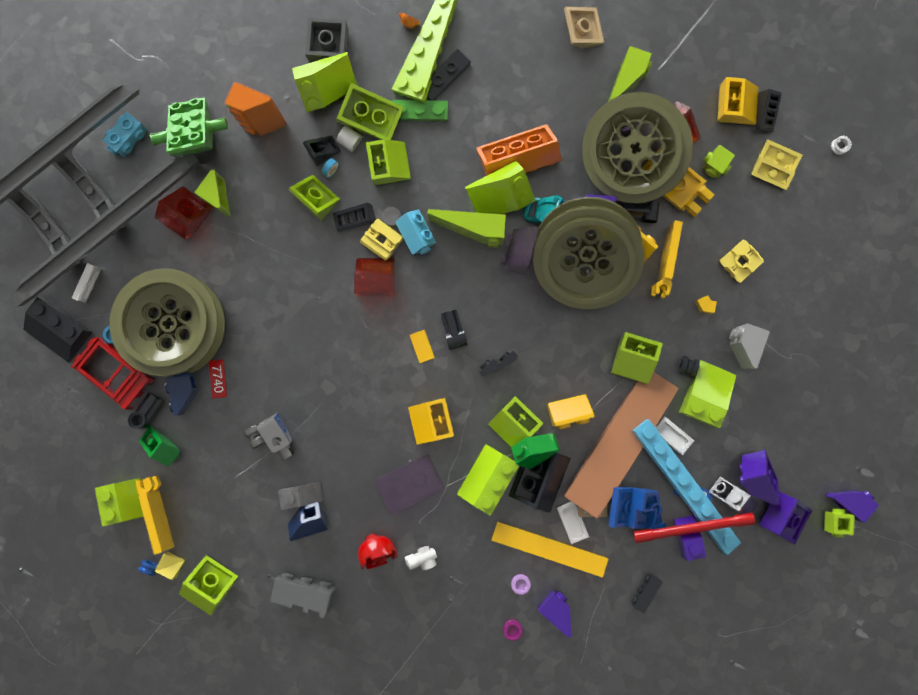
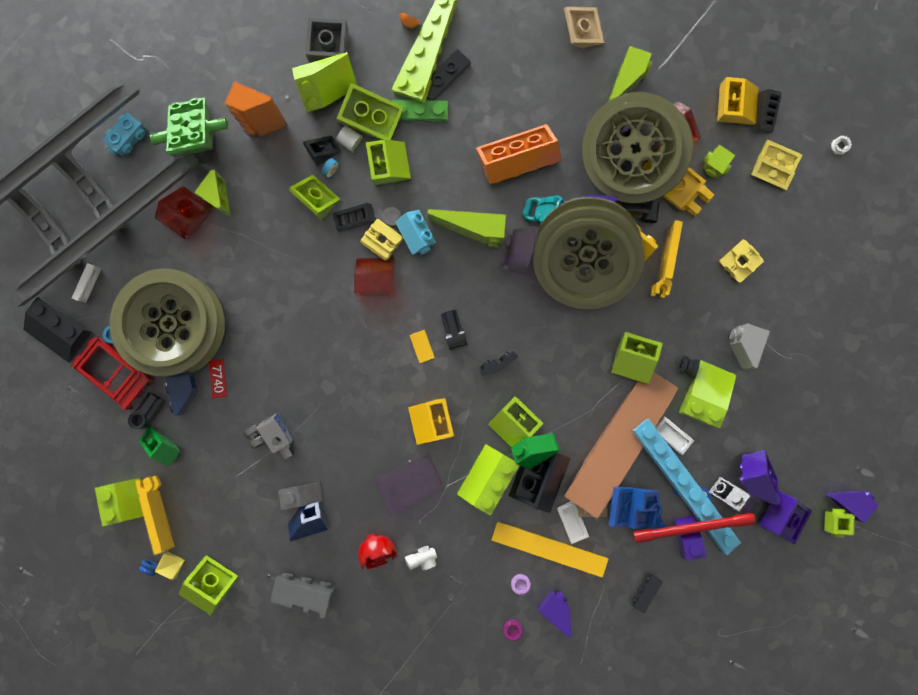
(501, 191): lime slope -> none
(570, 410): yellow slope -> none
(706, 305): yellow piece -> none

